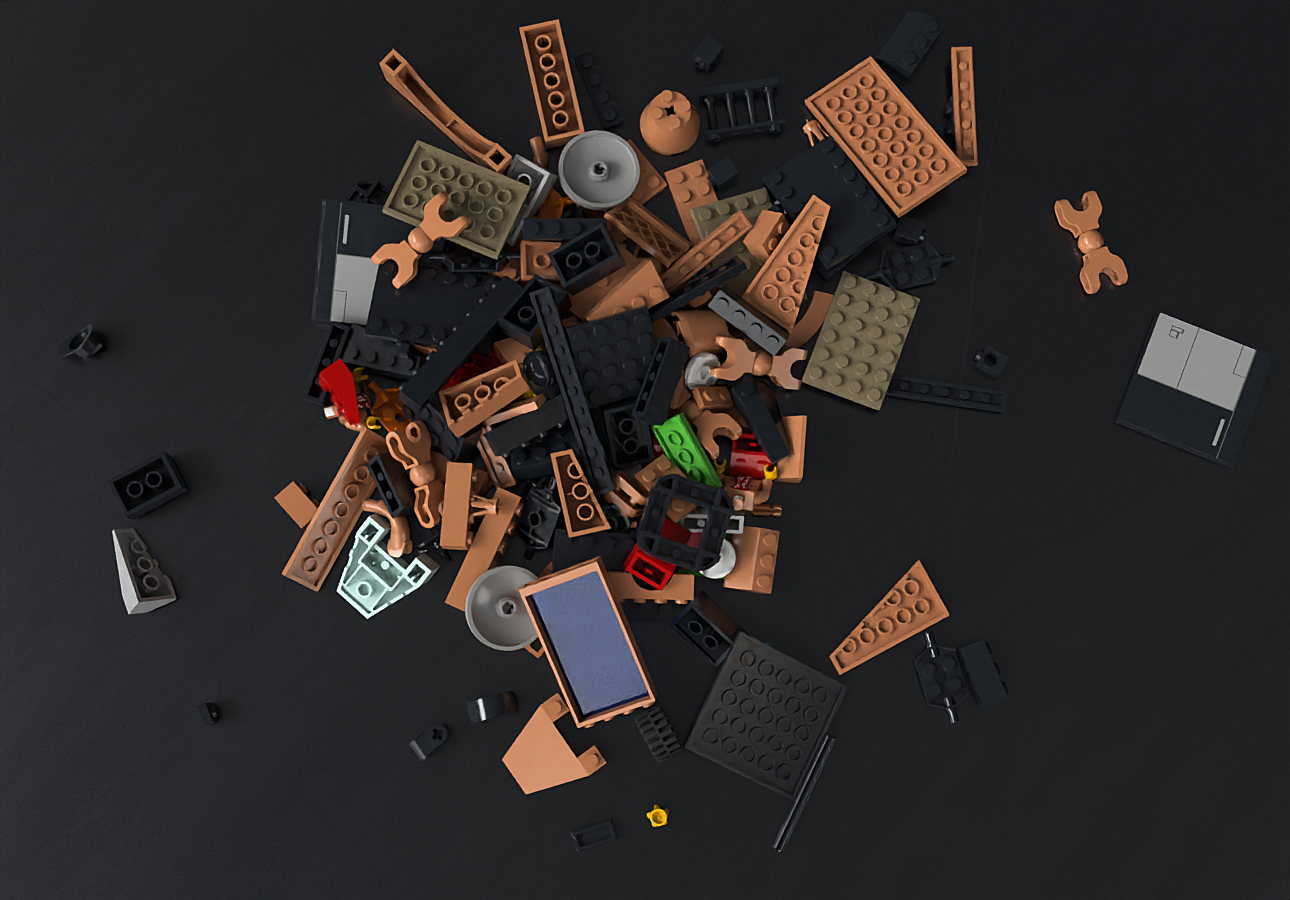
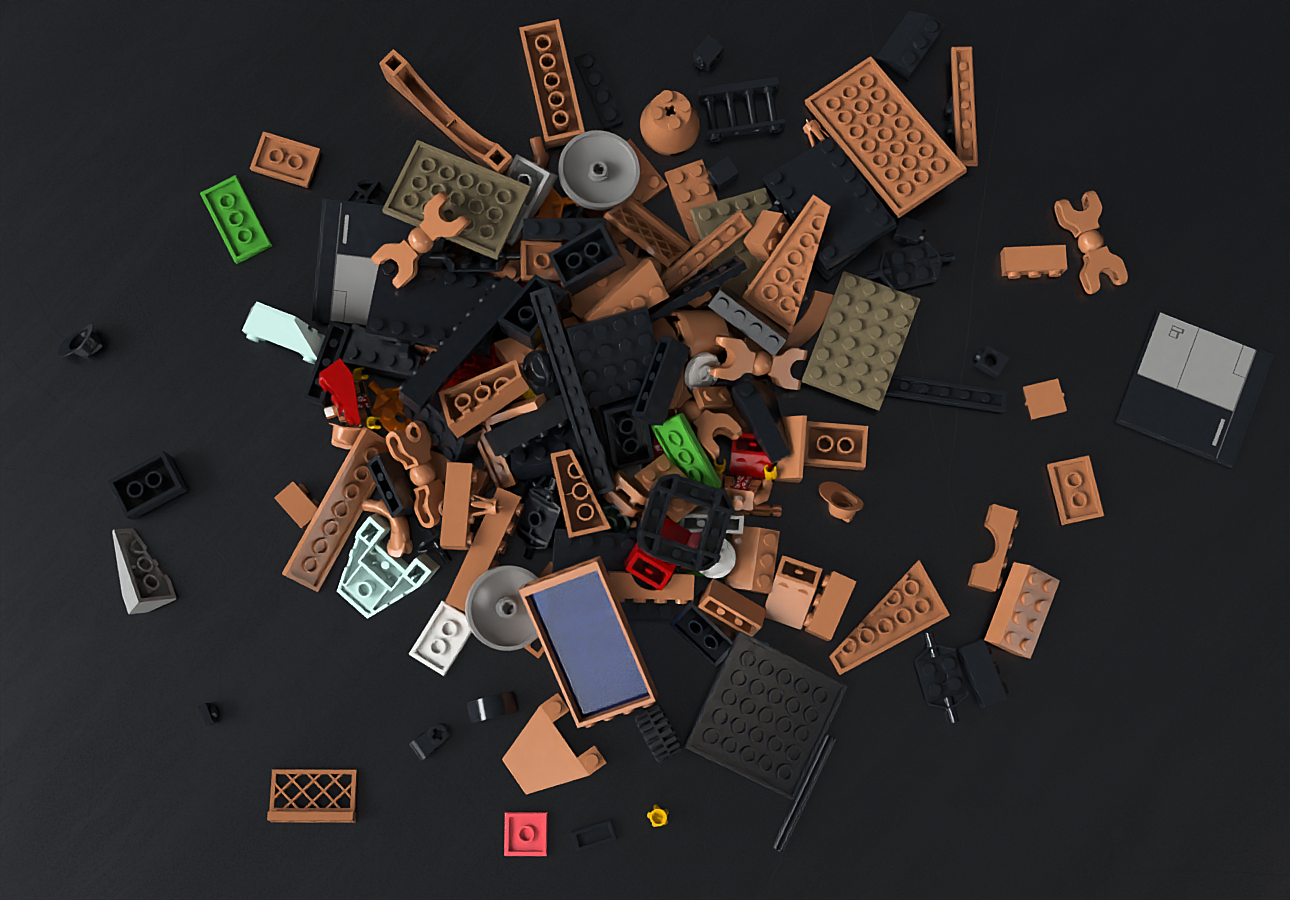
(236, 219): none -> bright green tile
(283, 329): none -> light aqua wedge
(285, 159): none -> nougat plate
(317, 814): none -> nougat fence
(345, 436): none -> nougat piece
(442, 638): none -> white tile
(525, 834): none -> coral tile
(732, 608): none -> nougat brick
(792, 592): none -> nougat slope
(829, 605): none -> nougat brick
(835, 445): none -> nougat brick
(840, 500): none -> nougat piece
(1000, 523): none -> nougat arch
(1022, 610): none -> nougat brick
(1033, 261): none -> nougat brick
(1044, 399): none -> nougat piece
(1075, 490): none -> nougat plate

